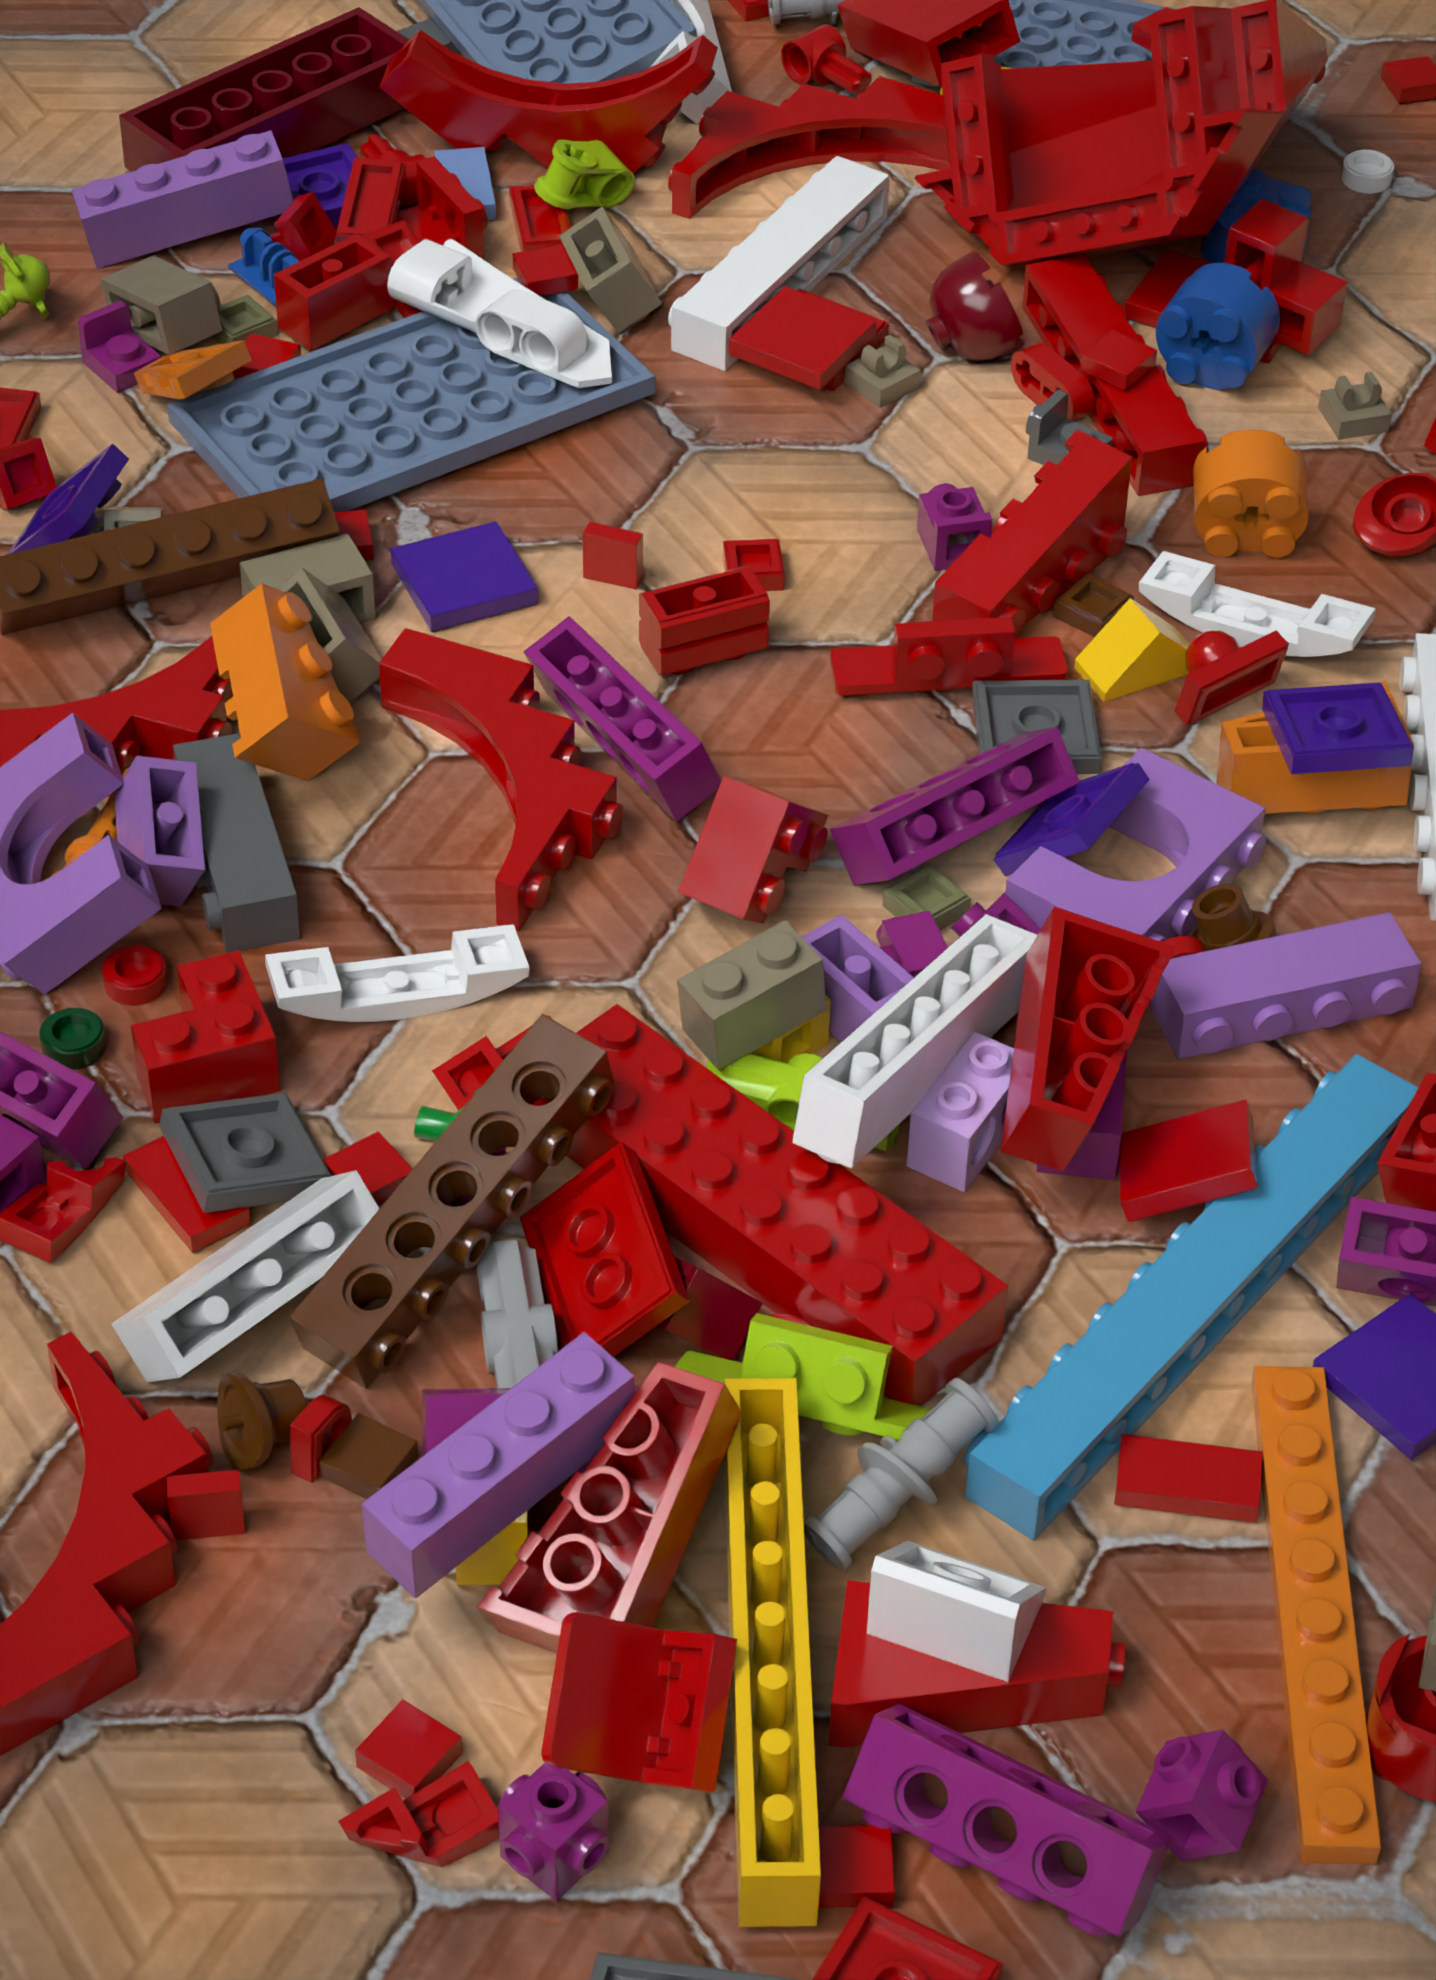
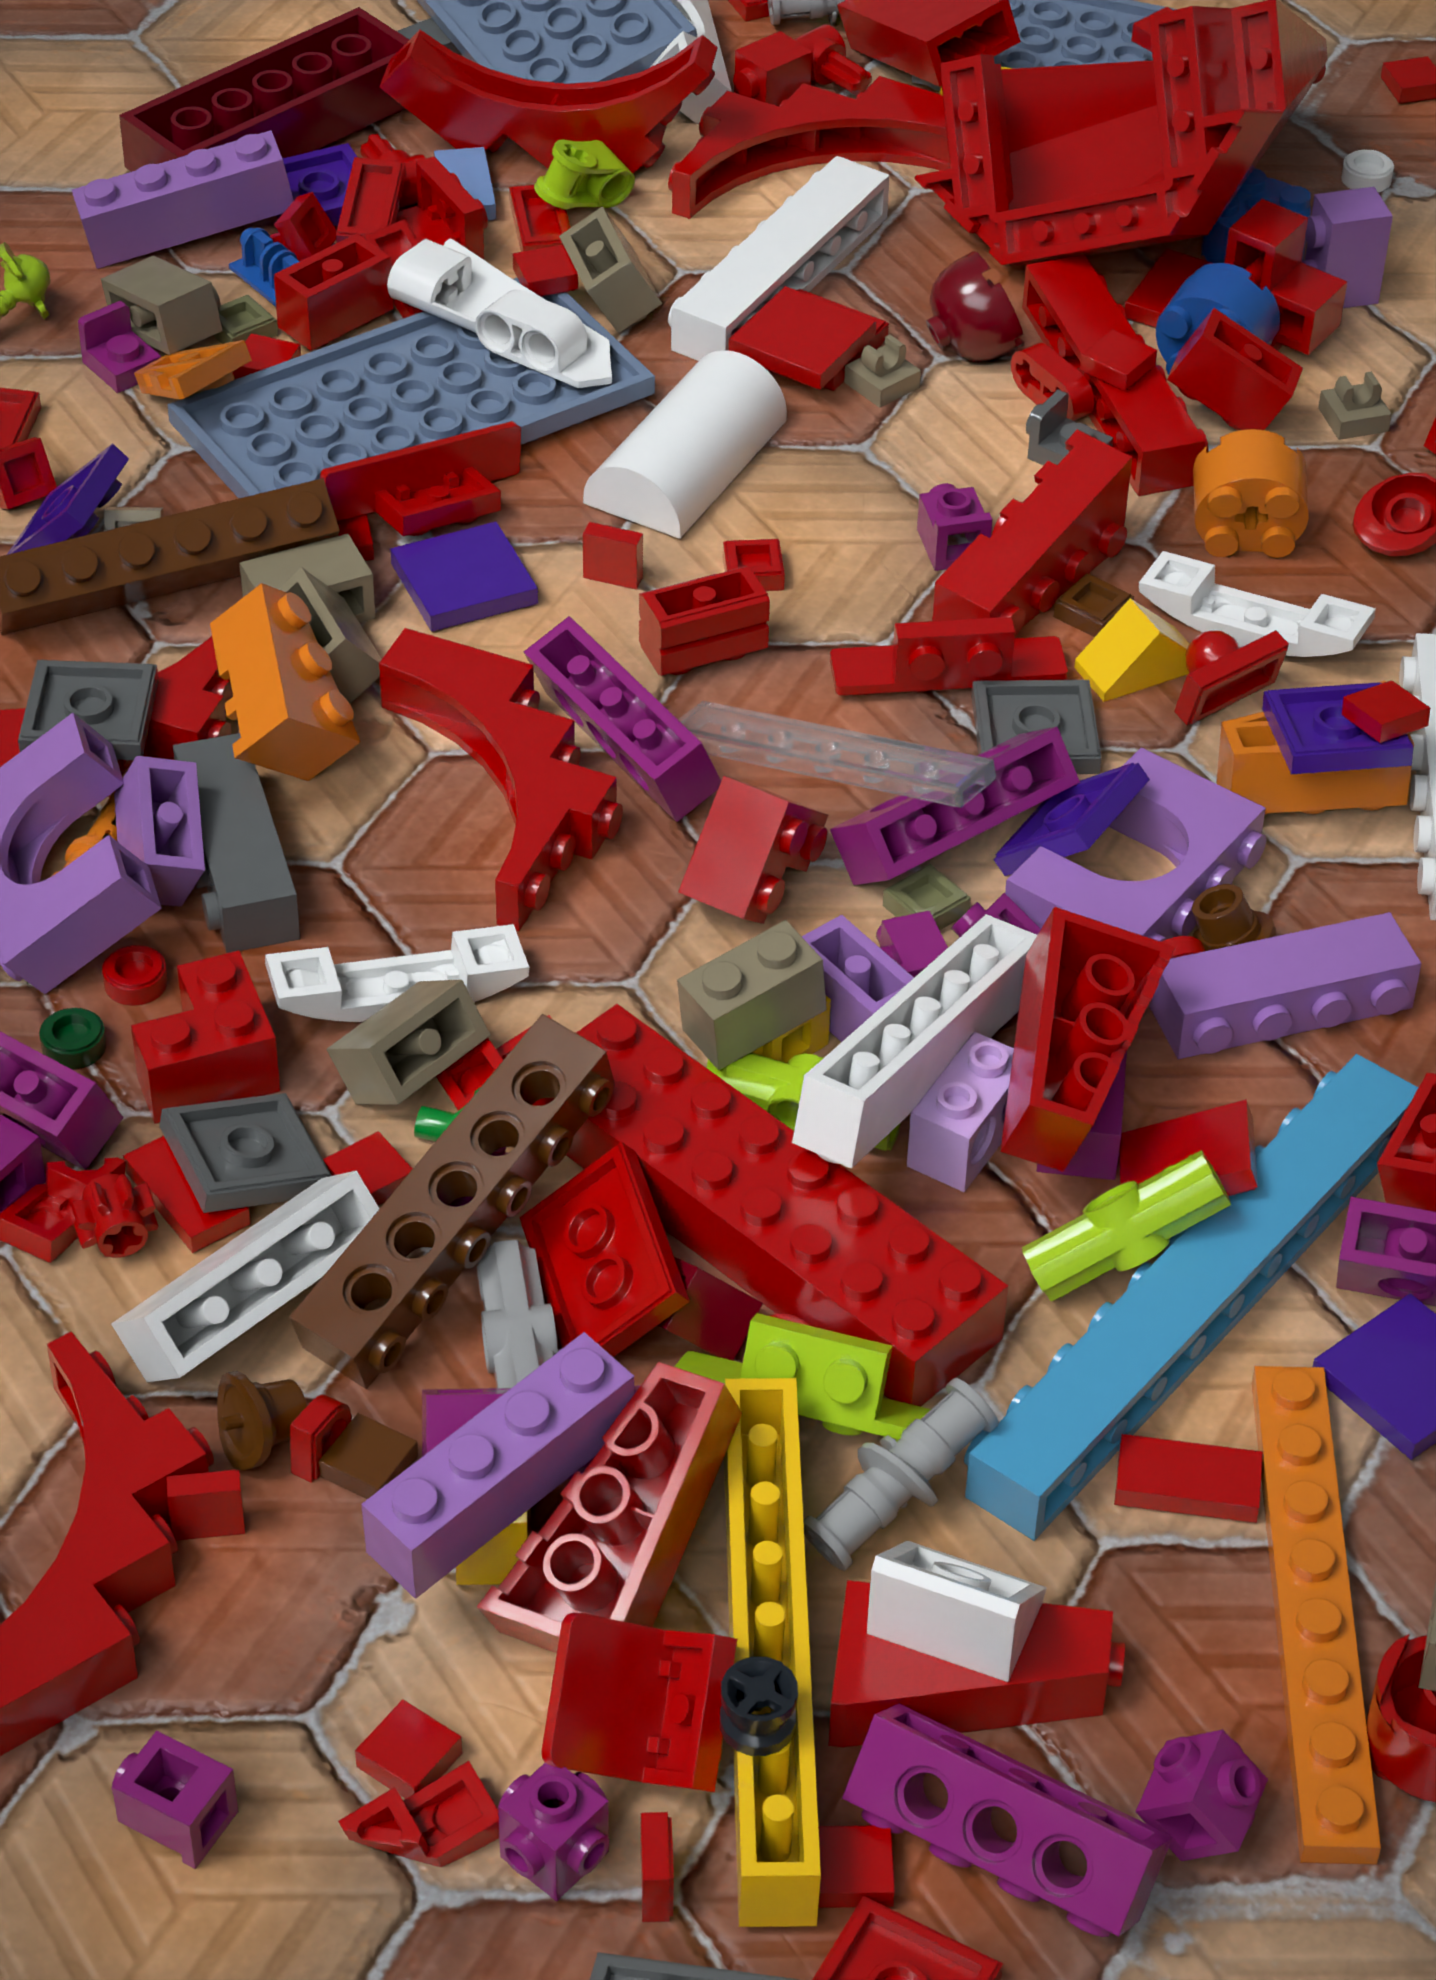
(105, 695): none -> dark grey tile
(114, 1215): none -> red gear
(175, 1796): none -> magenta brick
(408, 1042): none -> dark tan brick
(429, 481): none -> red bracket
(656, 1866): none -> red tile
(690, 445): none -> white brick
(750, 1688): none -> black wheel
(772, 68): none -> red brick
(839, 754): none -> clear tile
(1126, 1226): none -> lime piece
(1234, 373): none -> red brick
(1350, 241): none -> medium lavender brick
(1385, 711): none -> red tile

